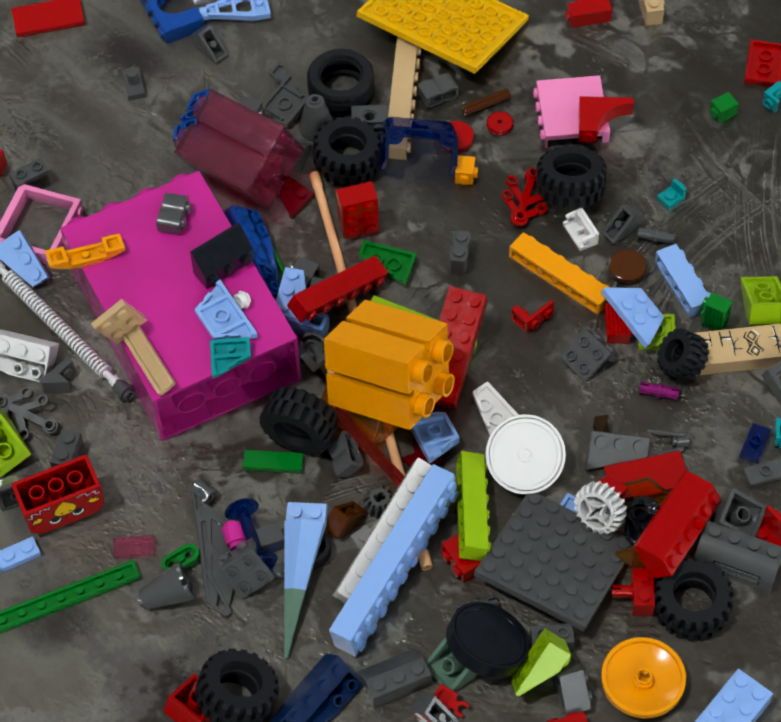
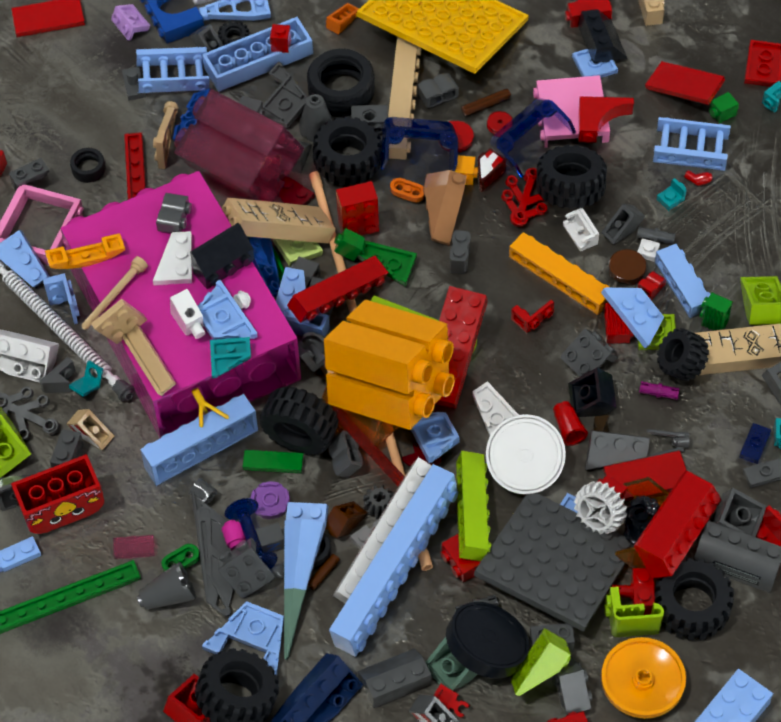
(60, 291): none -> light blue bracket
(87, 154): none -> black tyre
(88, 383): none -> teal bracket
(91, 428): none -> tan slope
(129, 20): none -> lavender bracket
(134, 164): none -> red tile
(137, 265): none -> tan piece
(164, 137): none -> tan plate
(171, 56): none -> light blue fence
(176, 261): none -> white wing
(187, 314): none -> white torso
(193, 443): none -> light blue brick
(203, 404): none -> yellow plant
(232, 29): none -> black tyre
(253, 56): none -> light blue brick
(254, 628): none -> light blue wing
(271, 499): none -> medium lavender tile
(279, 220): none -> tan brick
(280, 38): none -> red brick
(293, 249): none -> yellowish green plate
(323, 571): none -> reddish brown piece
(340, 19): none -> orange slope
(349, 244): none -> green brick
(408, 190): none -> orange plate
(443, 200): none -> medium nougat wedge
(490, 167): none -> slope
(505, 138): none -> clear blue windscreen
(569, 424): none -> red plant
(588, 68): none -> light blue tile
(592, 394): none -> black slope
(600, 37): none -> black slope
(630, 619): none -> lime piece
(648, 249): none -> white plate
(652, 284): none -> red leg
(685, 82): none -> red tile
(687, 157): none -> light blue fence
(698, 179): none -> red arm

